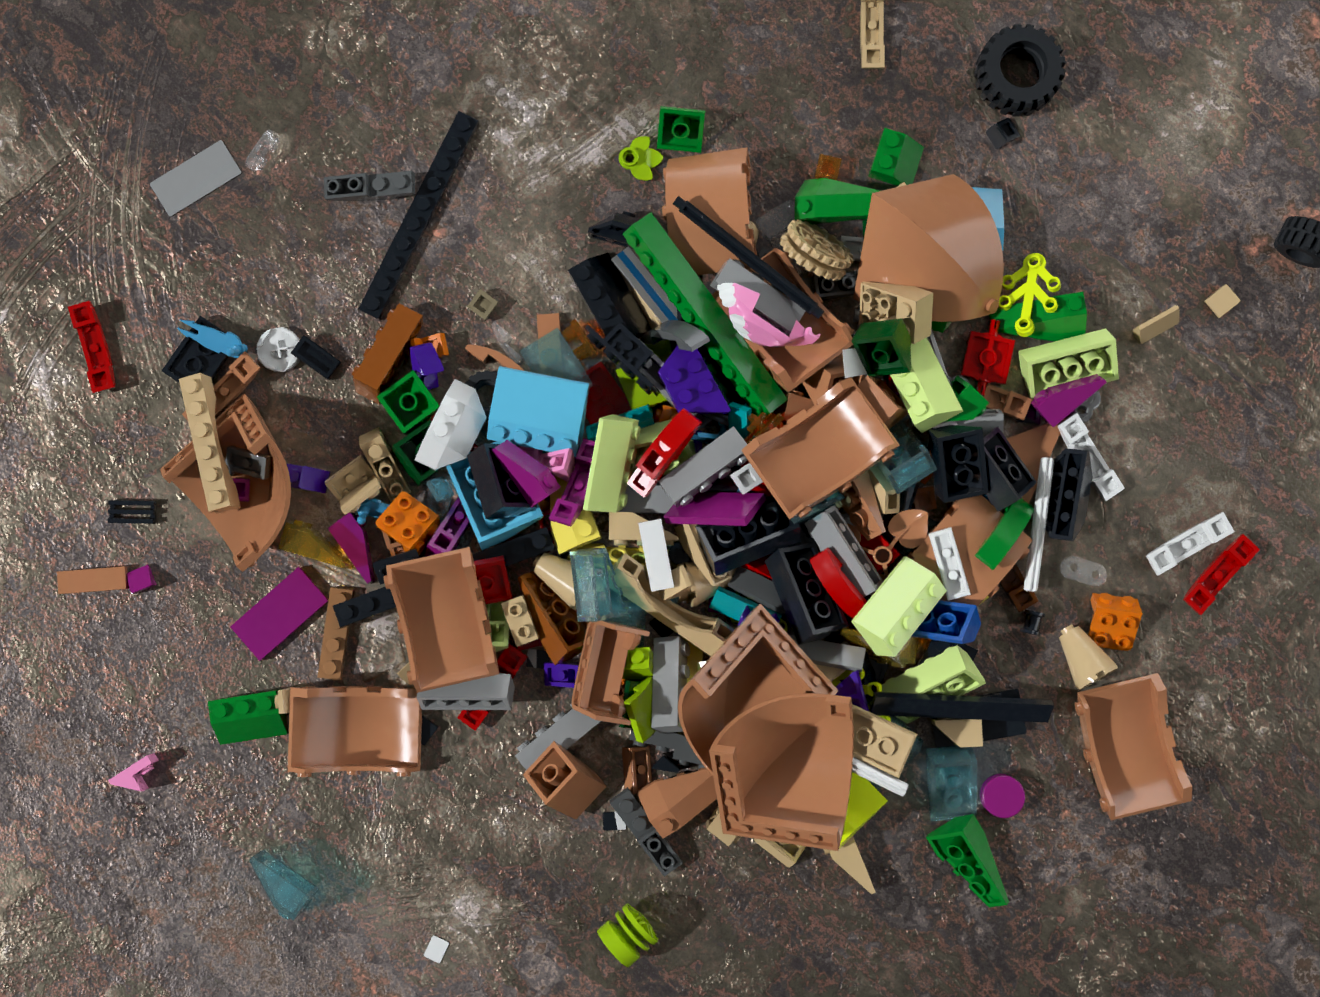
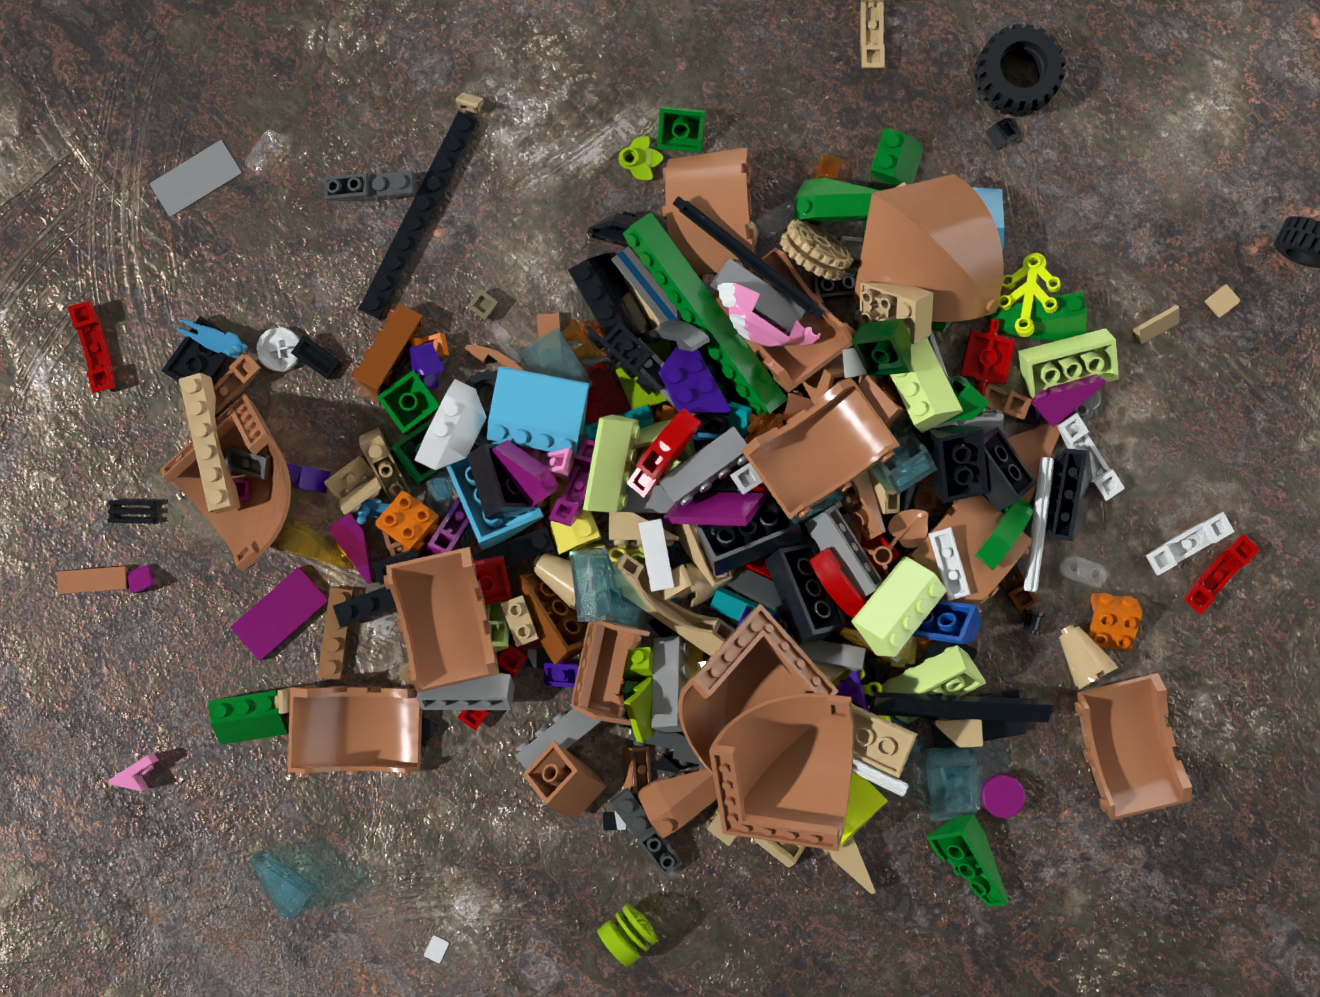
(469, 103): none -> tan slope

